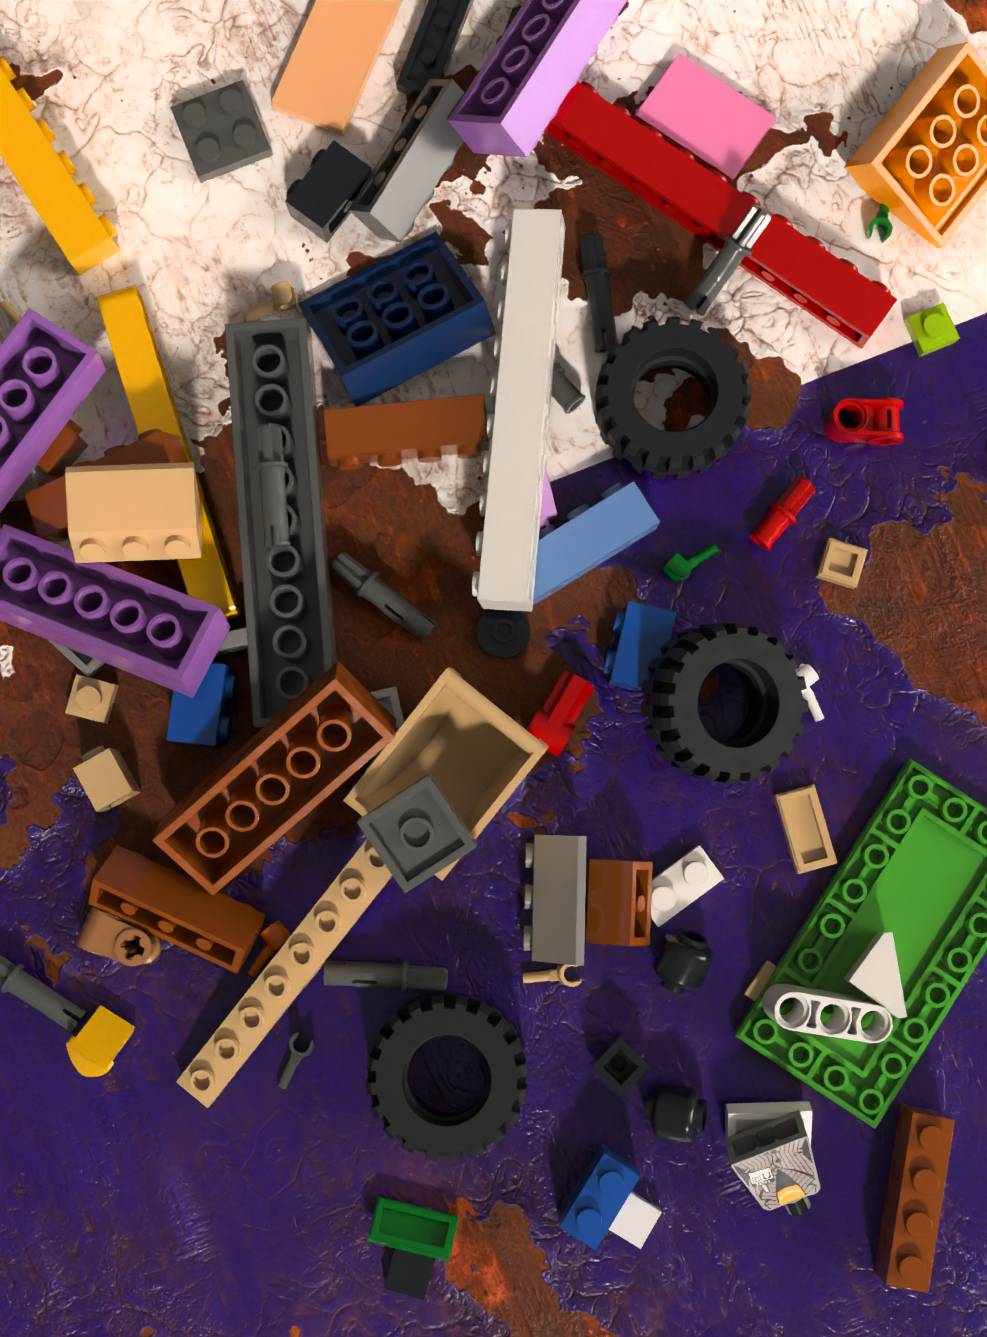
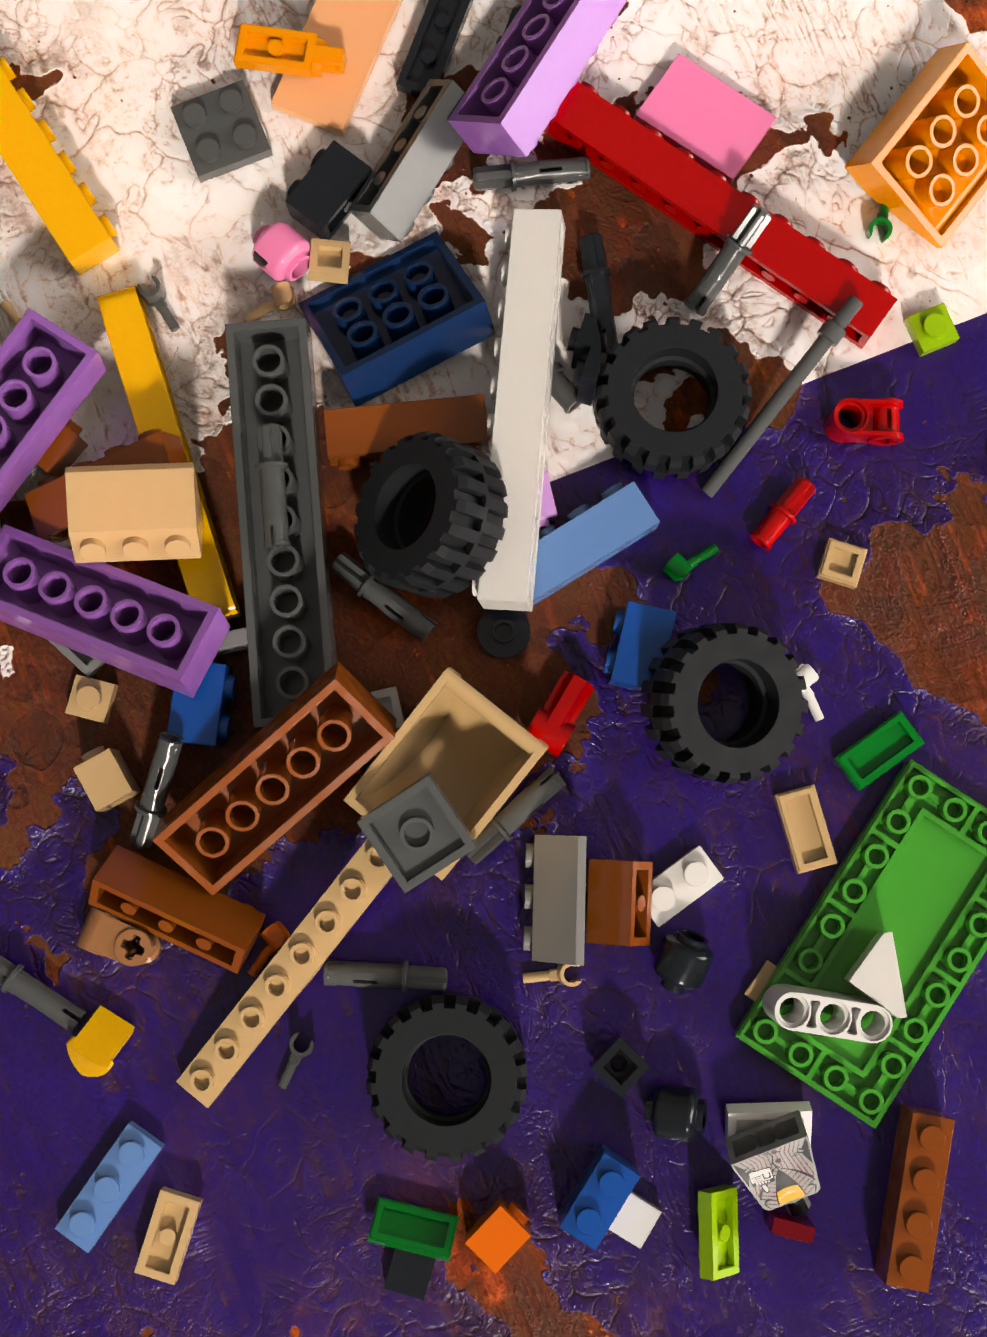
(109, 1186): none -> medium blue plate
(155, 792): none -> dark grey axle
(157, 299): none -> dark grey hand
(168, 1235): none -> tan plate
(281, 252): none -> bright pink head
(286, 52): none -> light orange hinge
(329, 261): none -> tan plate
(463, 522): none -> black tyre
(499, 1233): none -> orange brick
(516, 813): none -> dark grey axle
(531, 173): none -> dark grey axle
(586, 358): none -> black slope
(718, 1232): none -> lime plate
(790, 1226): none -> dark red tile
(829, 335): none -> dark grey bar
(878, 750): none -> green tile

